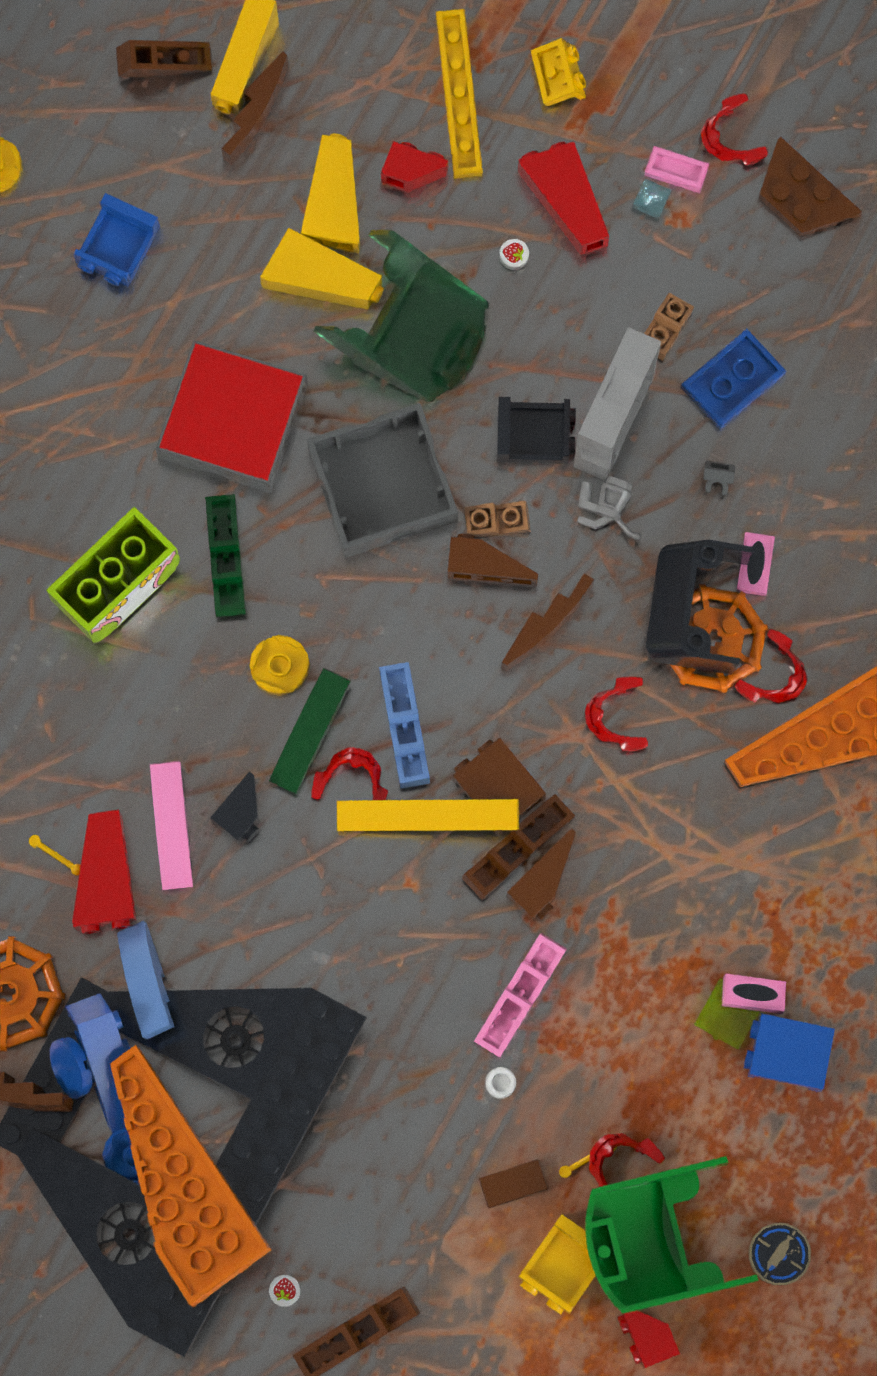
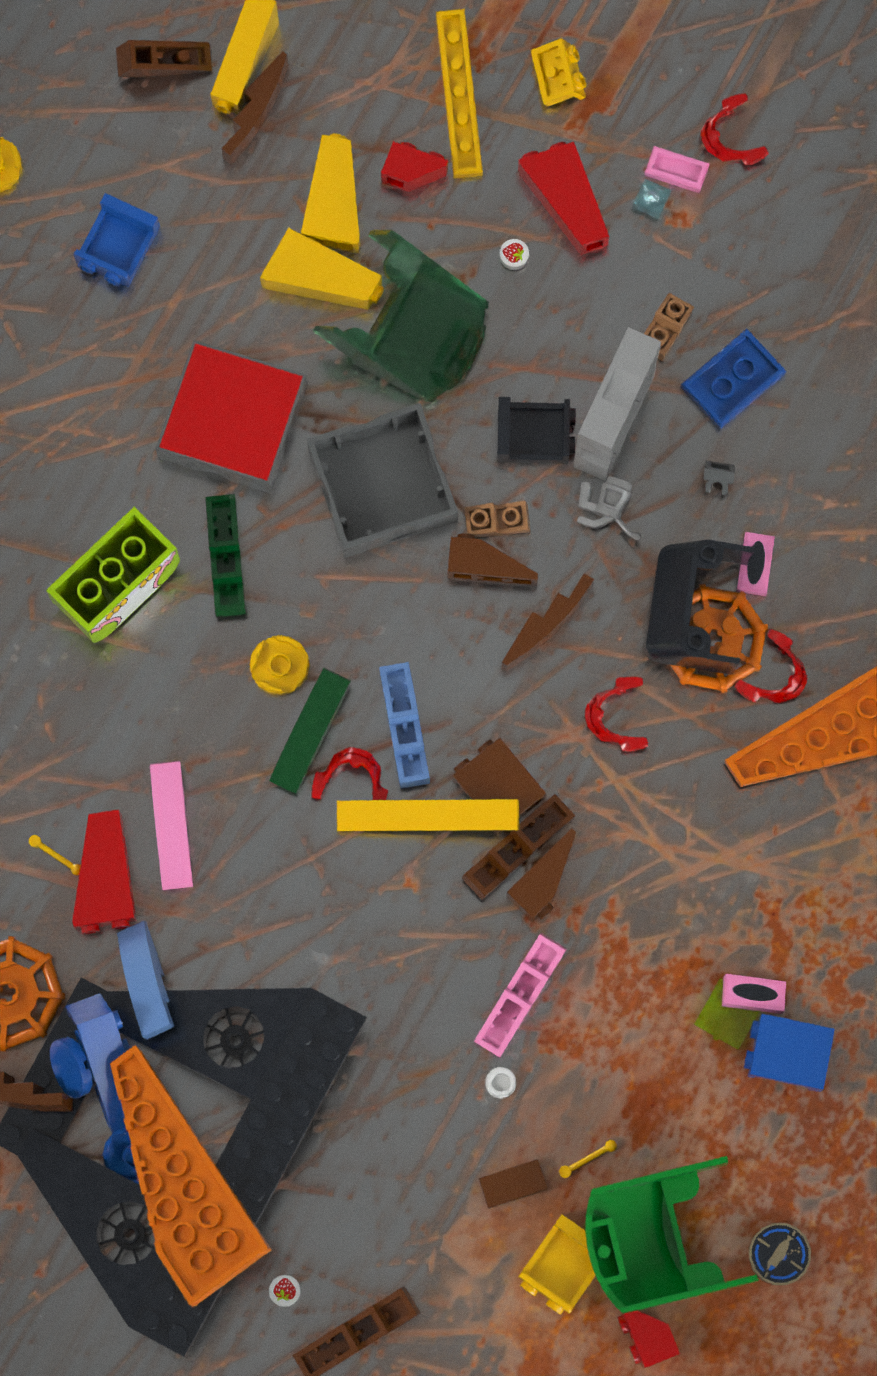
(239, 812): black slope -> none
(605, 1148): red helmet -> none
(802, 193): reddish brown wing -> none

